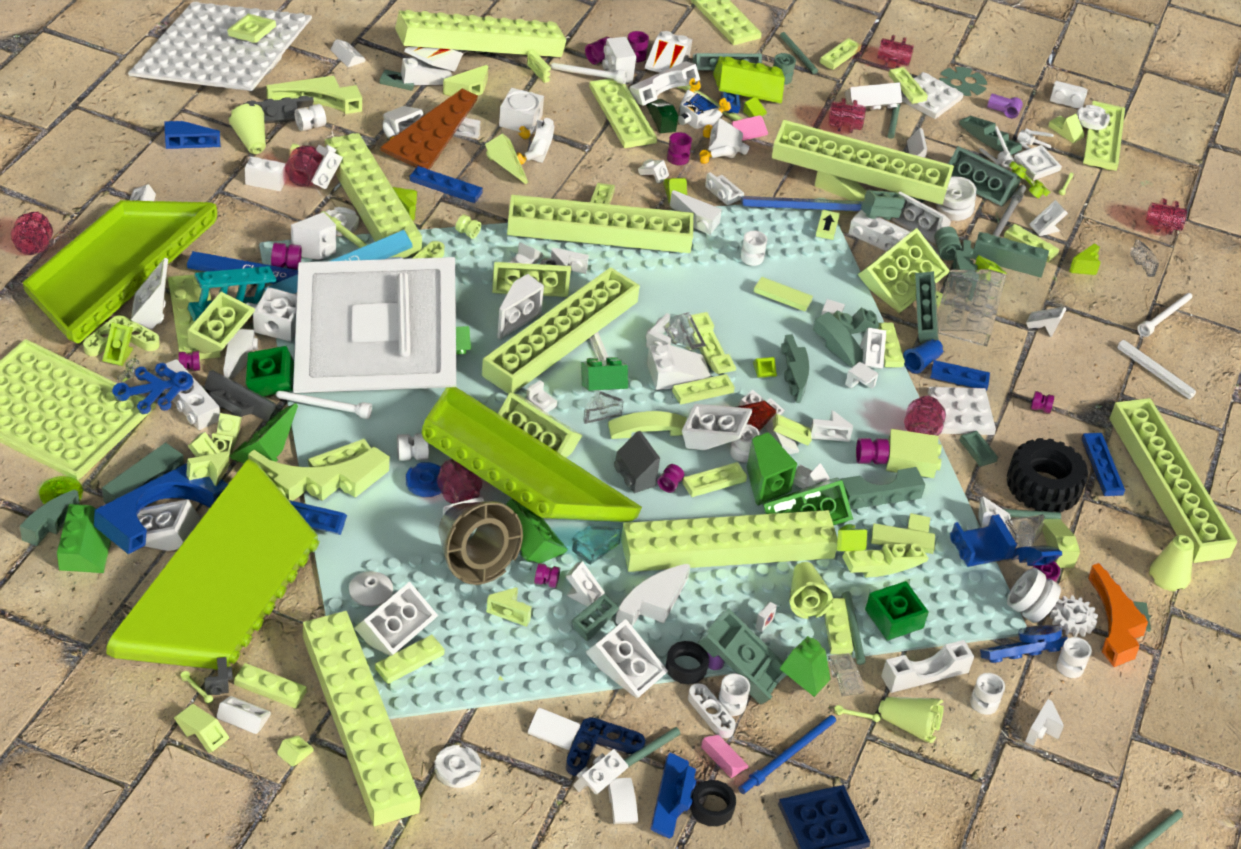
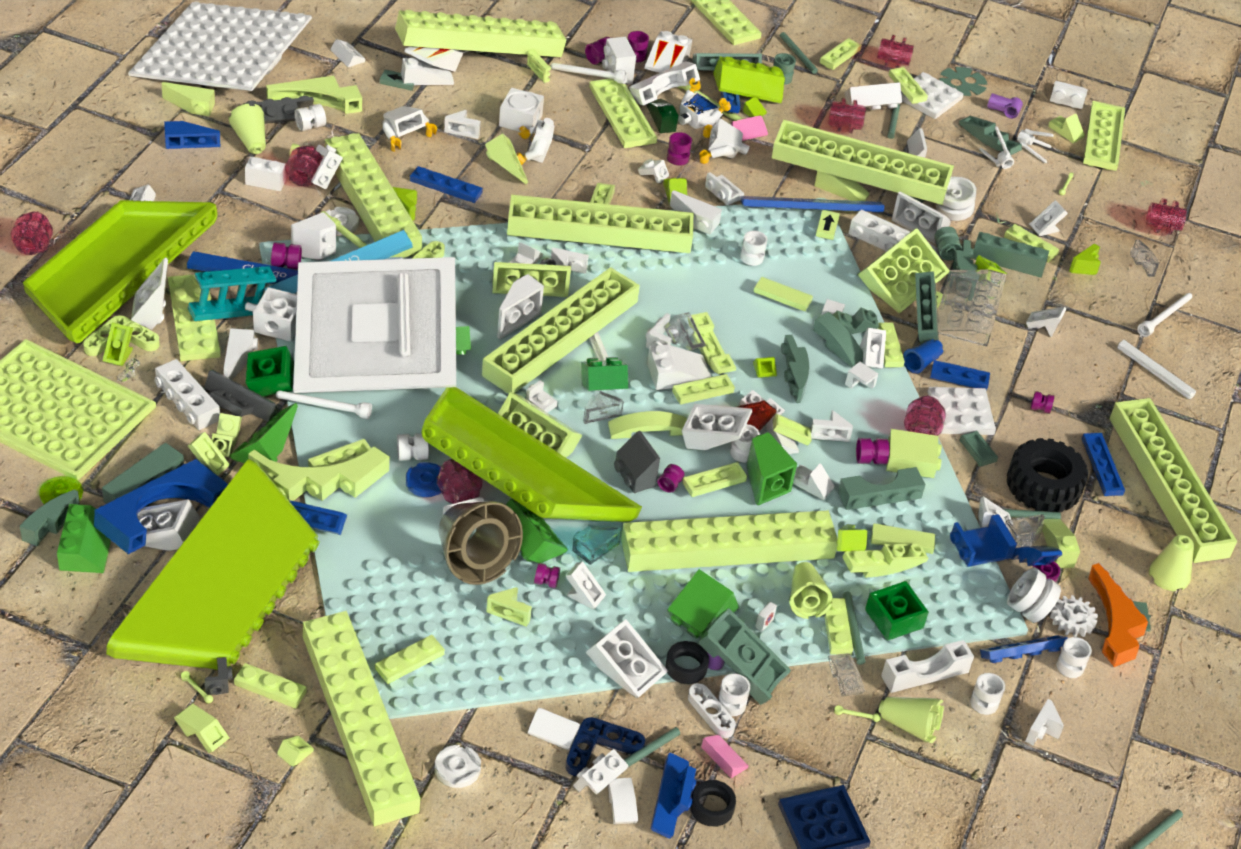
(155, 387): blue plant -> none
(190, 98): none -> yellowish green slope
(190, 360): magenta wheel -> none
(208, 466): yellowish green slope -> none
(218, 324): yellowish green slope -> none
(242, 714): white slope -> none
(251, 28): yellowish green plate -> none
(370, 588): white dish -> none
(396, 620): white slope -> none
(428, 136): dark orange wing -> none
(468, 226): yellowish green wheel -> none
(471, 80): yellowish green slope -> none
(583, 617): sand green slope -> none
(654, 596): white slope -> none
(701, 604): none -> bright green slope
(758, 776): blue bar -> none
(808, 666): bright green slope -> none
(819, 497): bright green wedge -> none
(882, 204): sand green brick -> none
(918, 523): yellowish green tile -> none
(990, 179): sand green slope -> none
(1015, 199): light grey bar -> none
(1037, 162): white tile -> none
(1037, 187): lime plant -> none
(1039, 633): blue tile -> none
(1093, 117): white tile -> none

